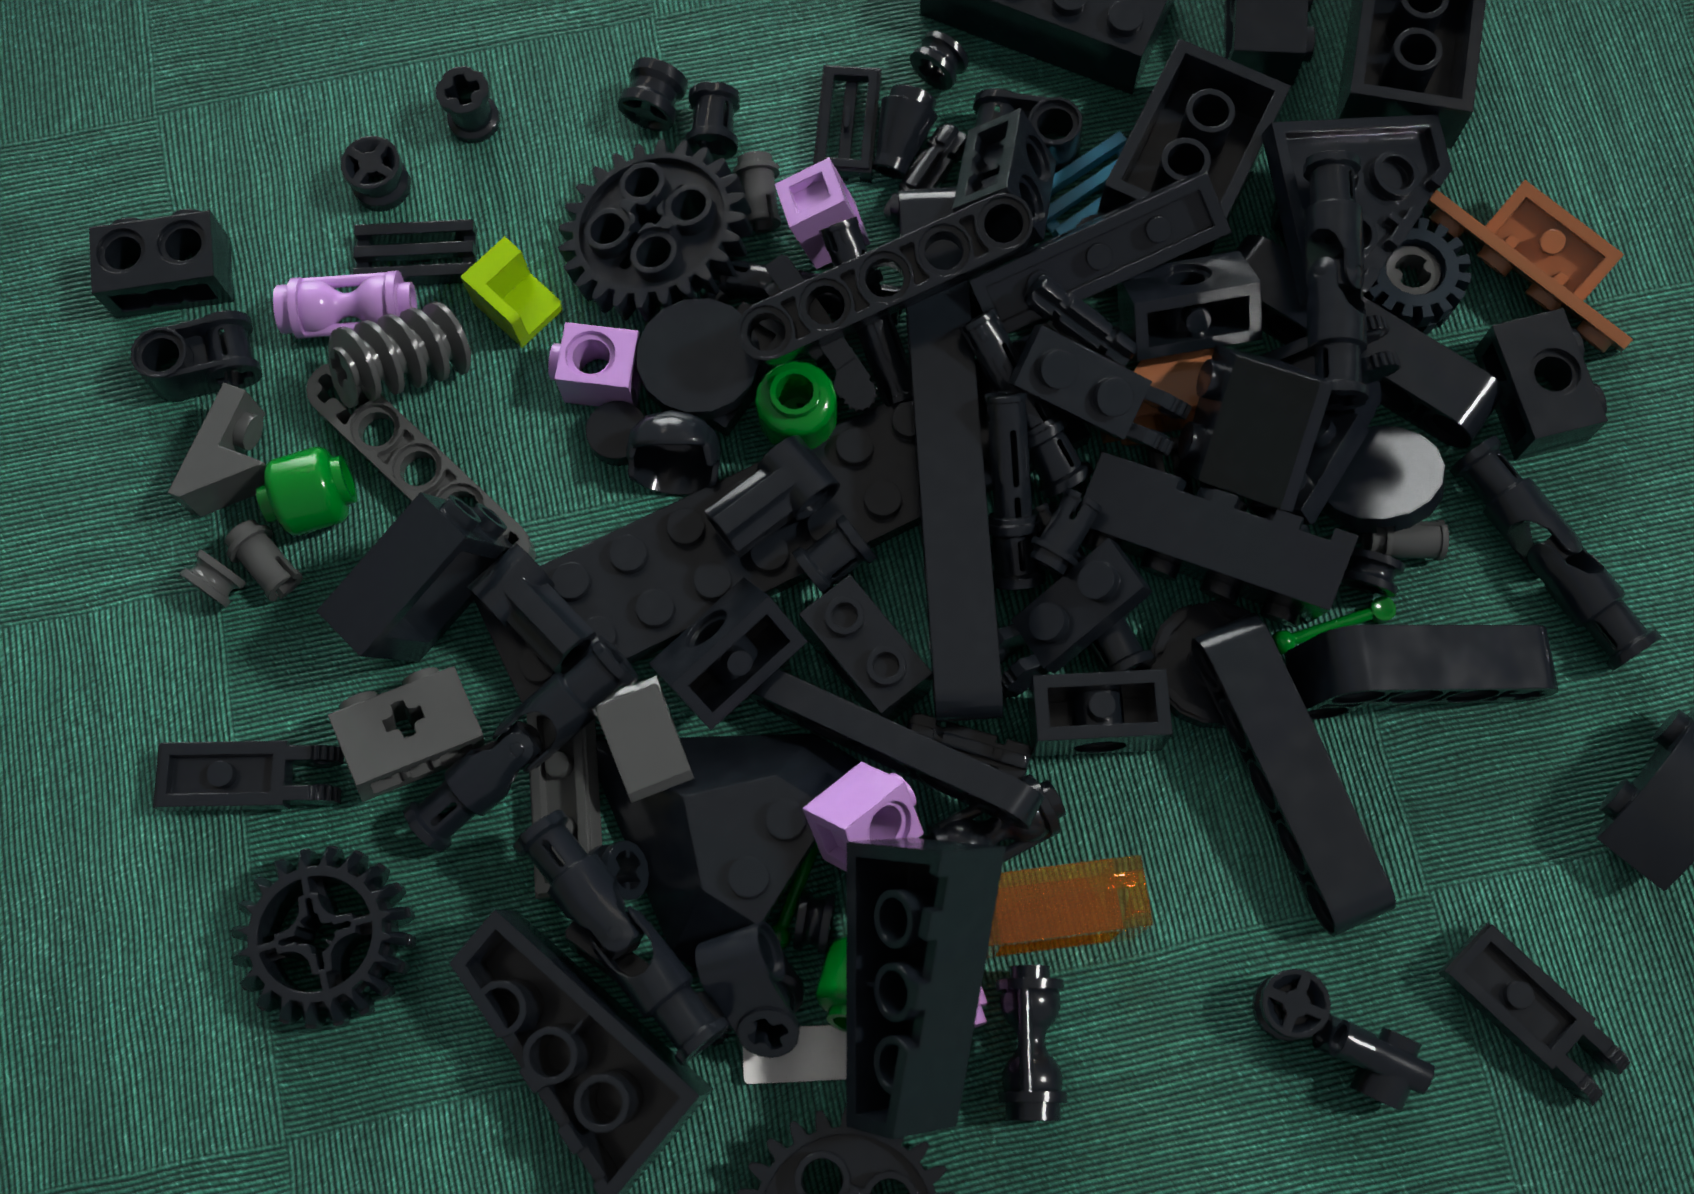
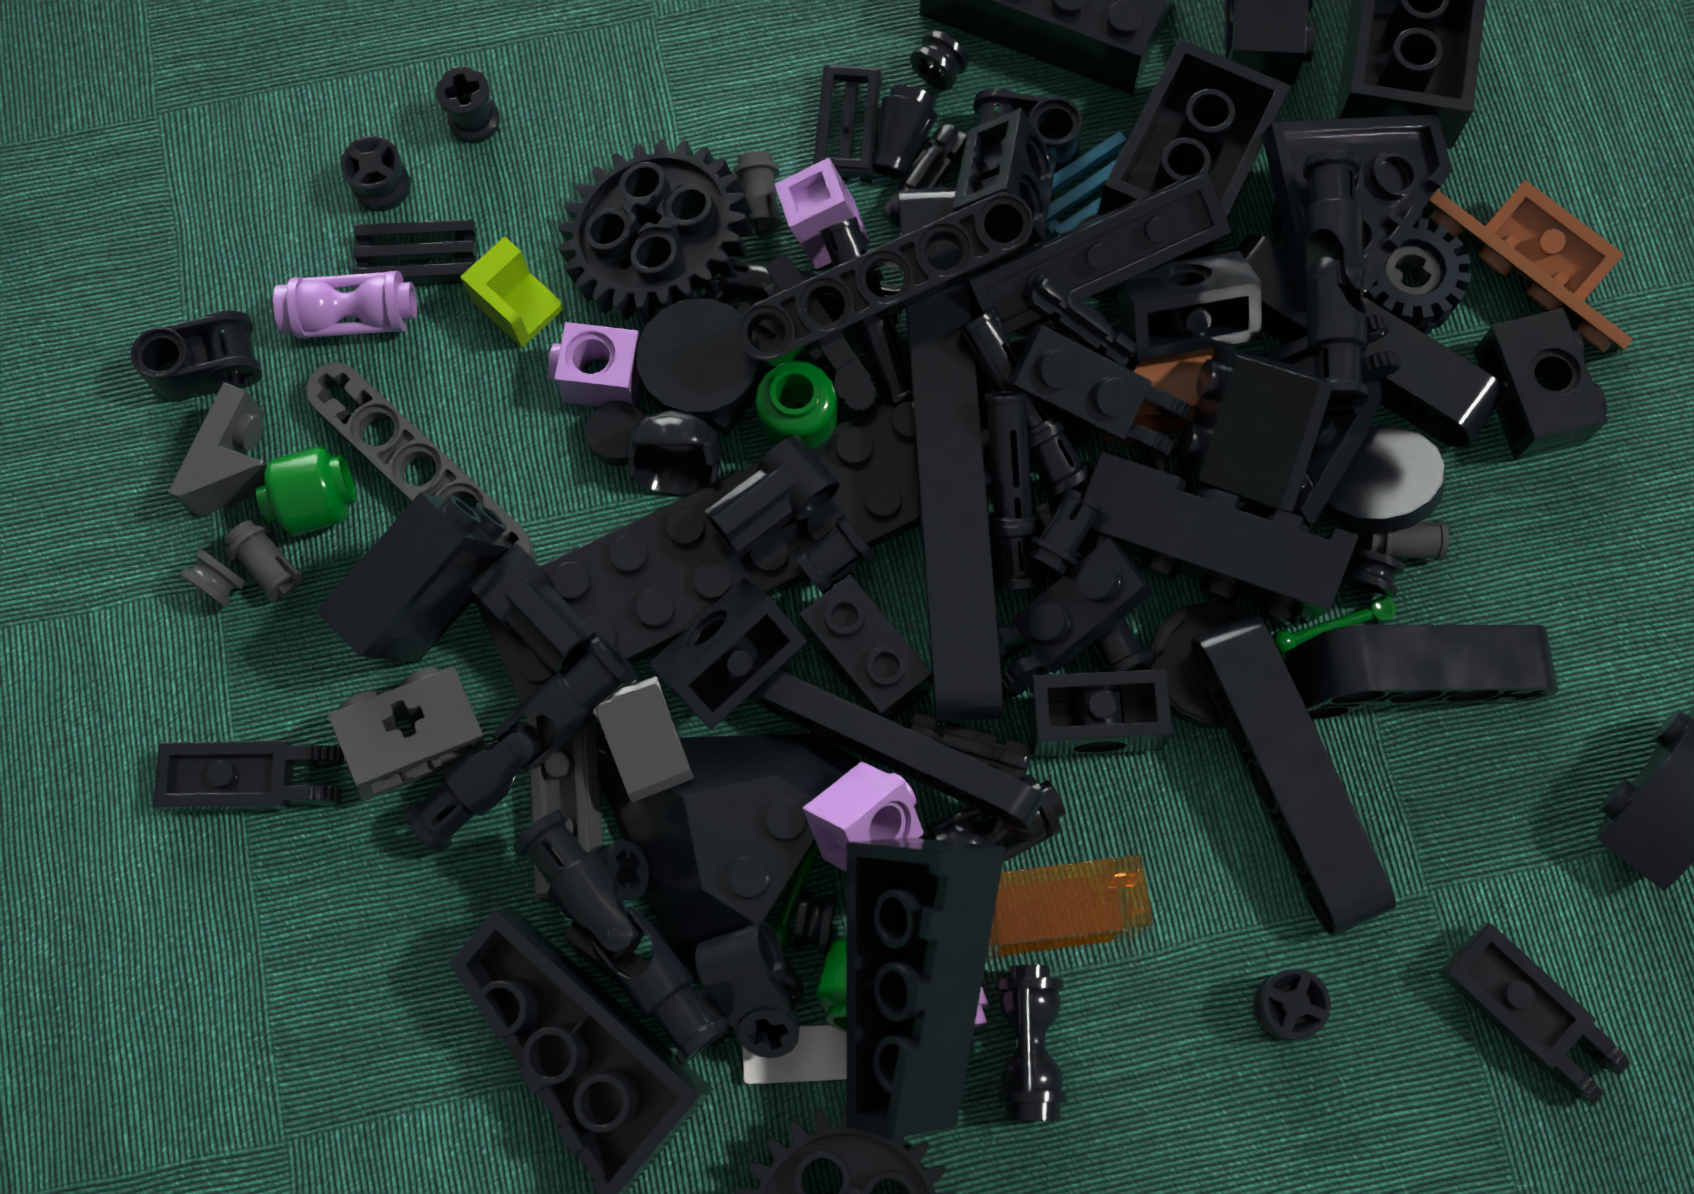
(161, 276): black brick -> none
(332, 965): black gear -> none
(397, 348): dark grey piece -> none
(652, 94): black wheel -> none
(713, 119): black bush -> none
(1385, 1064): black plate -> none
(1568, 571): black piece -> none

